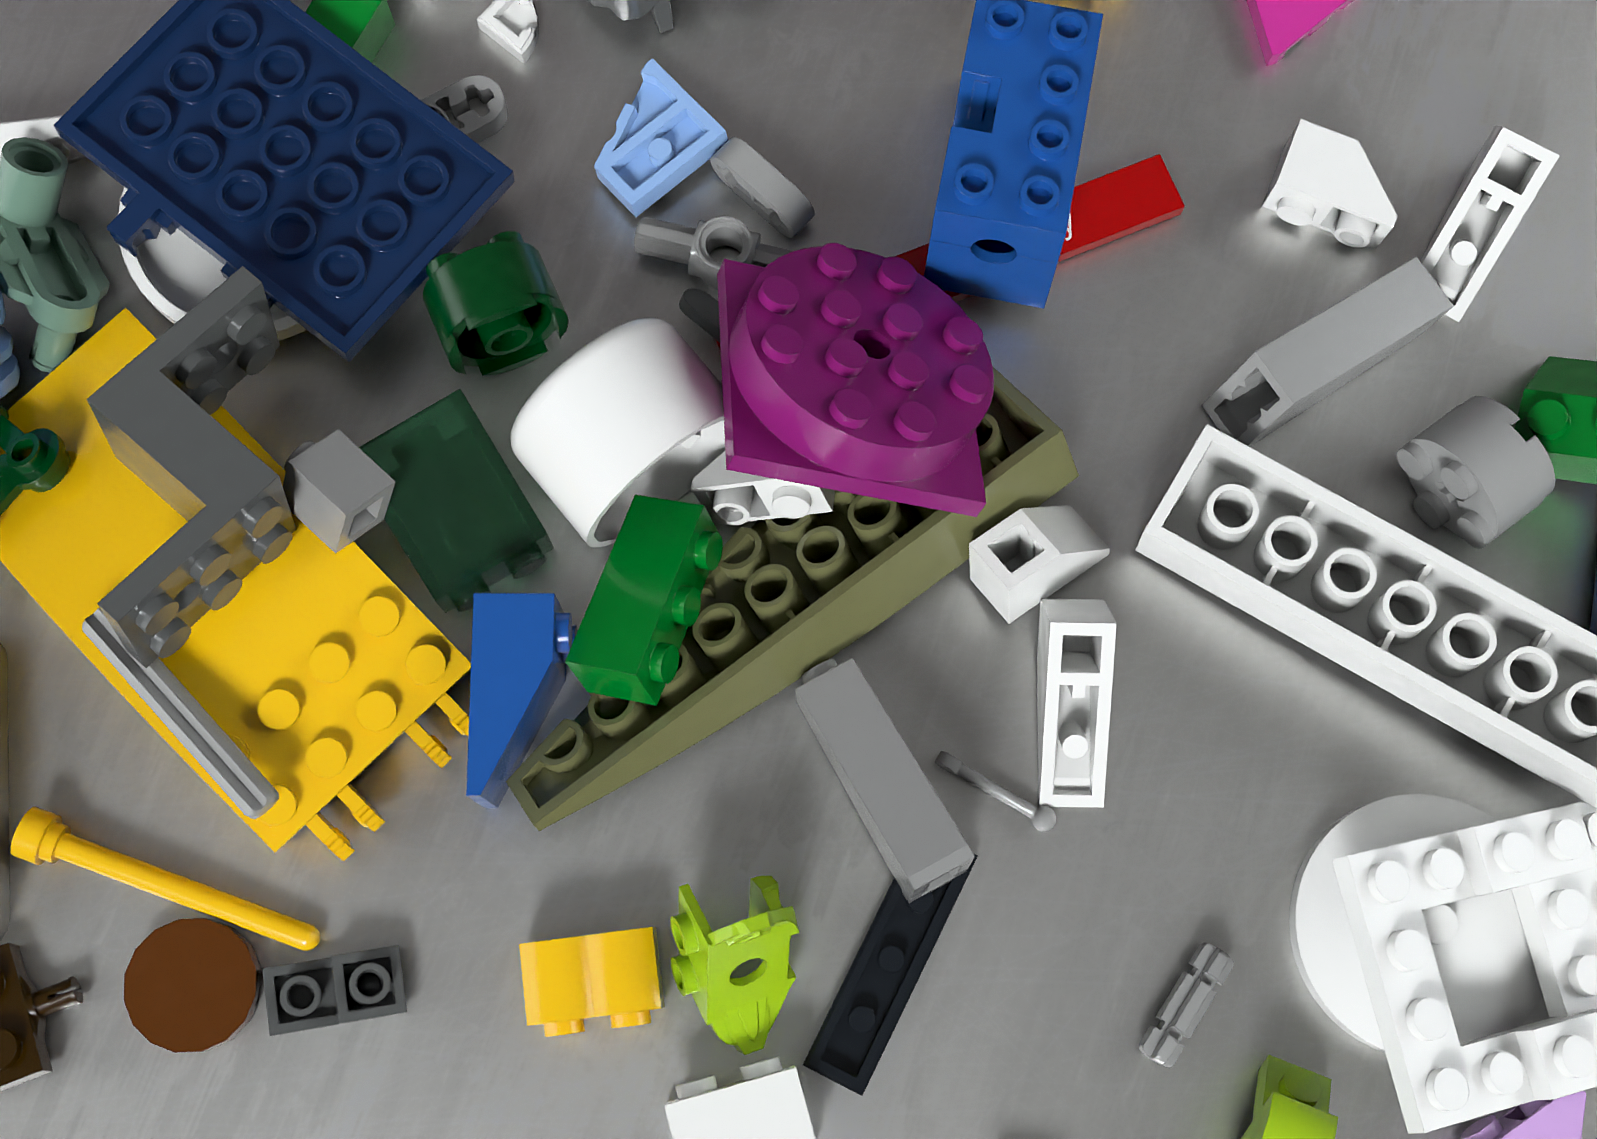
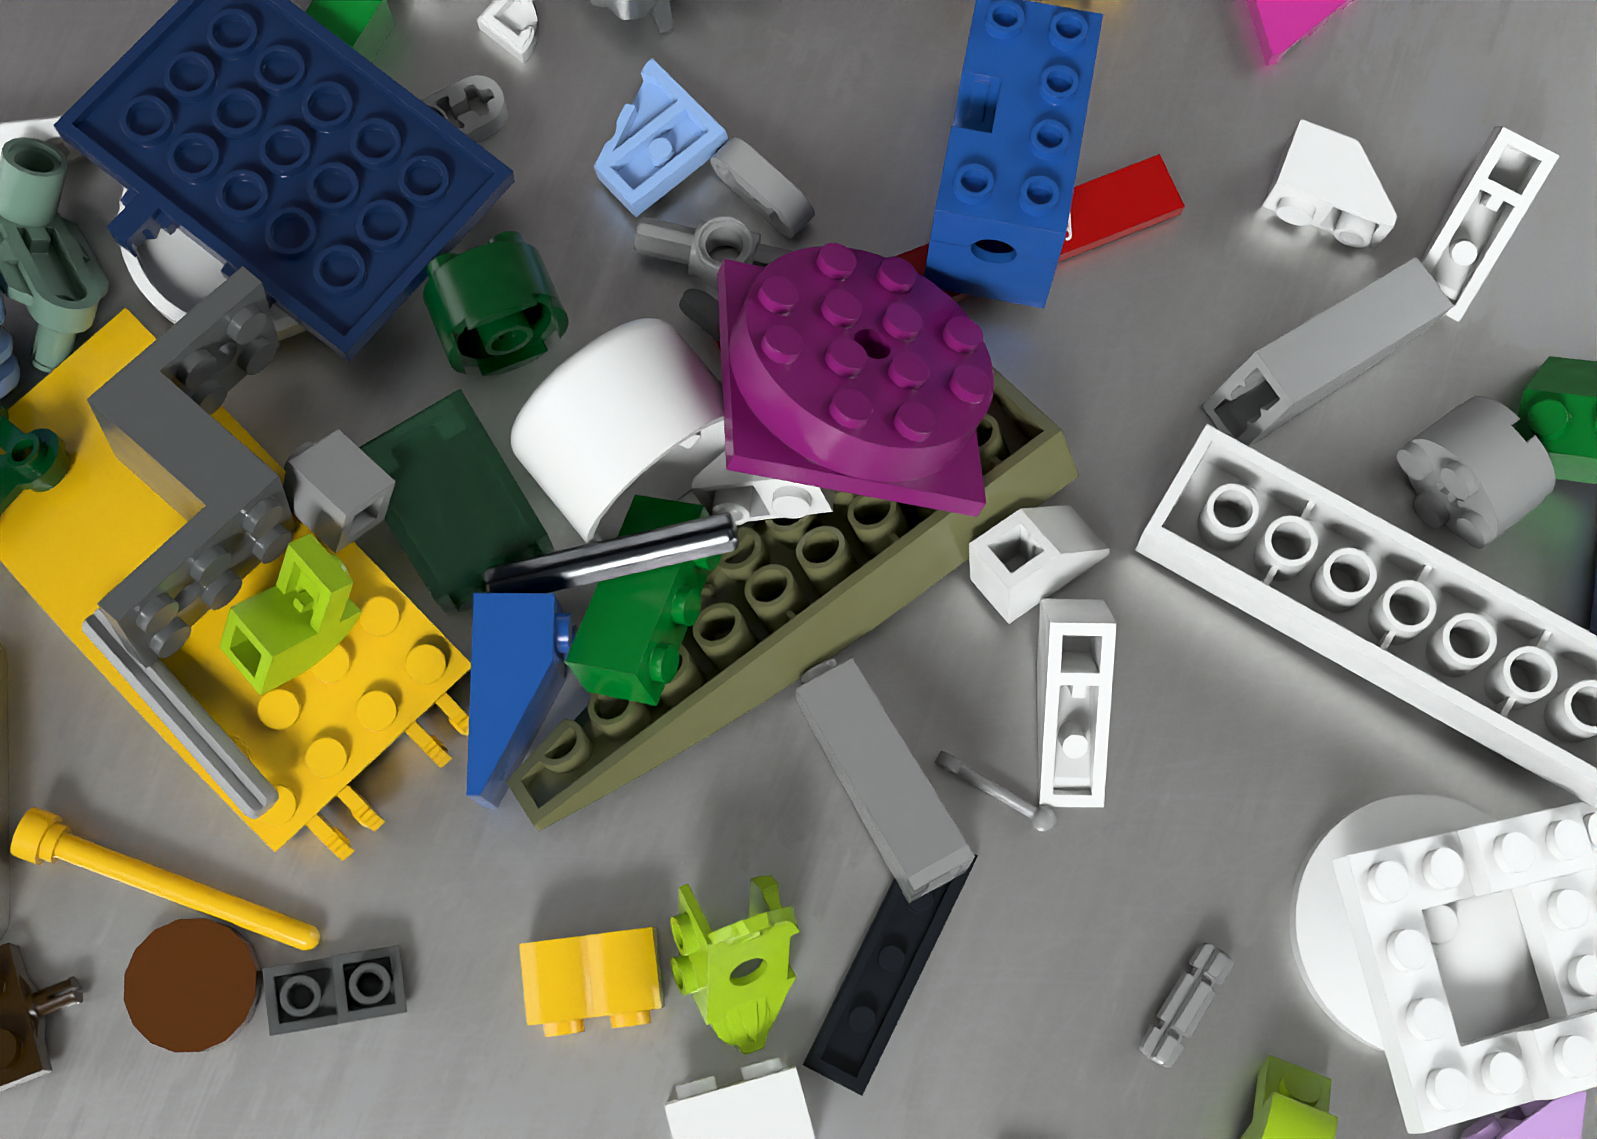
(293, 622): none -> lime brick
(616, 557): none -> black axle

